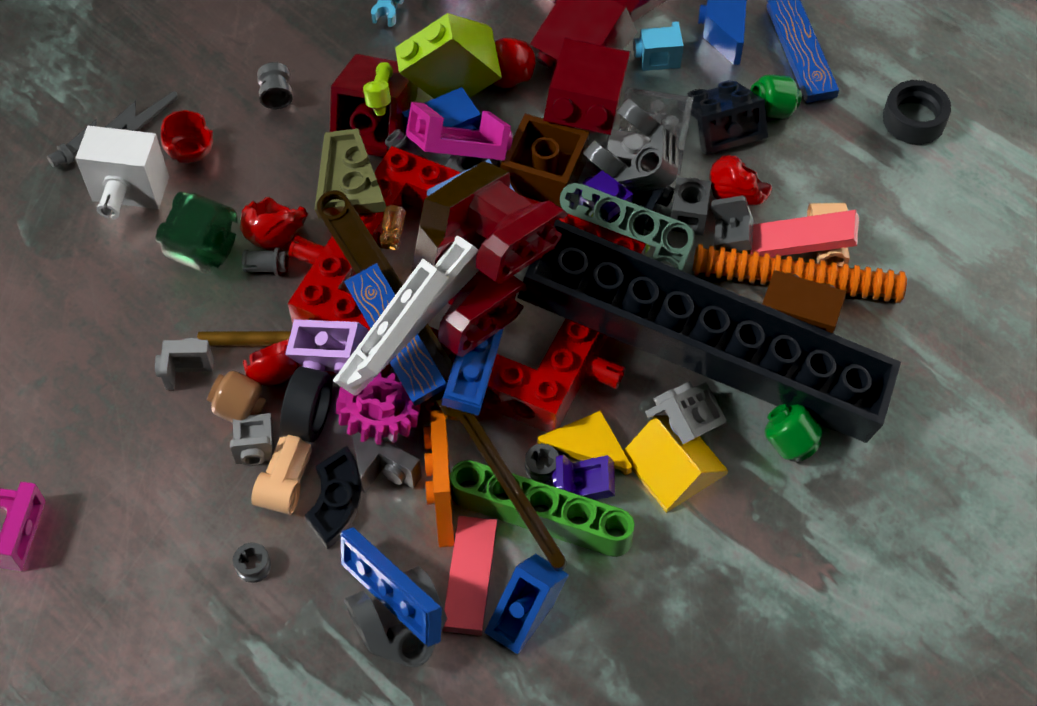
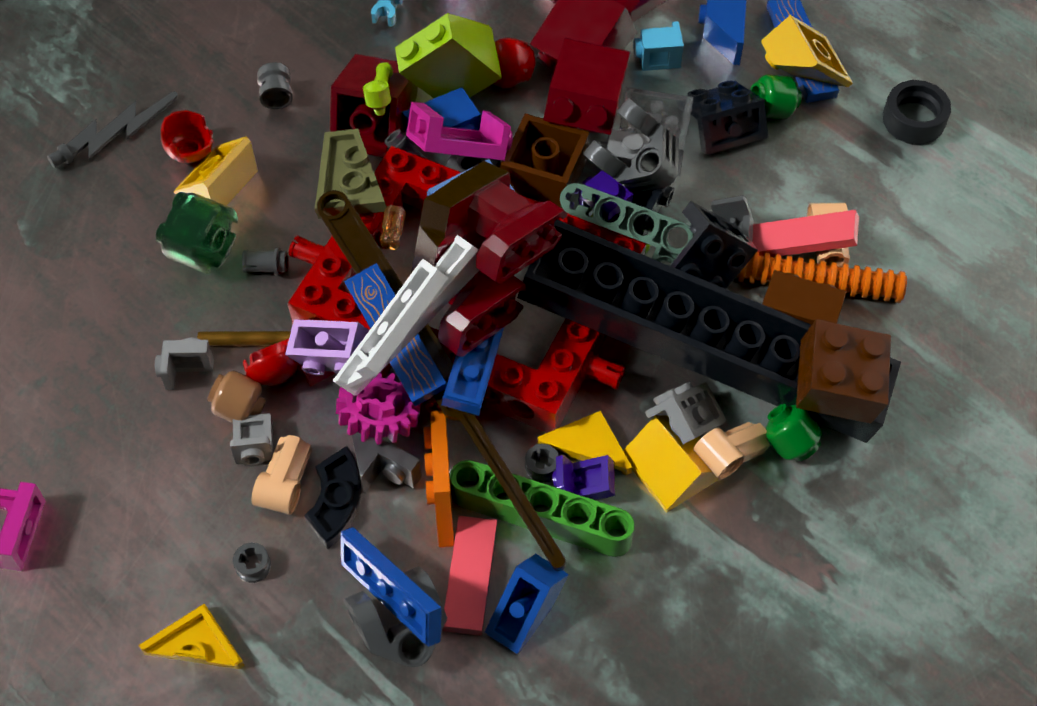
(122, 169): white brick -> none
(195, 640): none -> yellow tile
(222, 172): none -> yellow slope
(270, 223): red hair -> none
(306, 404): black tyre -> none
(691, 203): dark grey brick -> none
(716, 250): none -> black bracket
(730, 449): none -> light nougat piece
(733, 179): red hair -> none
(804, 53): none -> yellow slope
(844, 371): none -> reddish brown brick

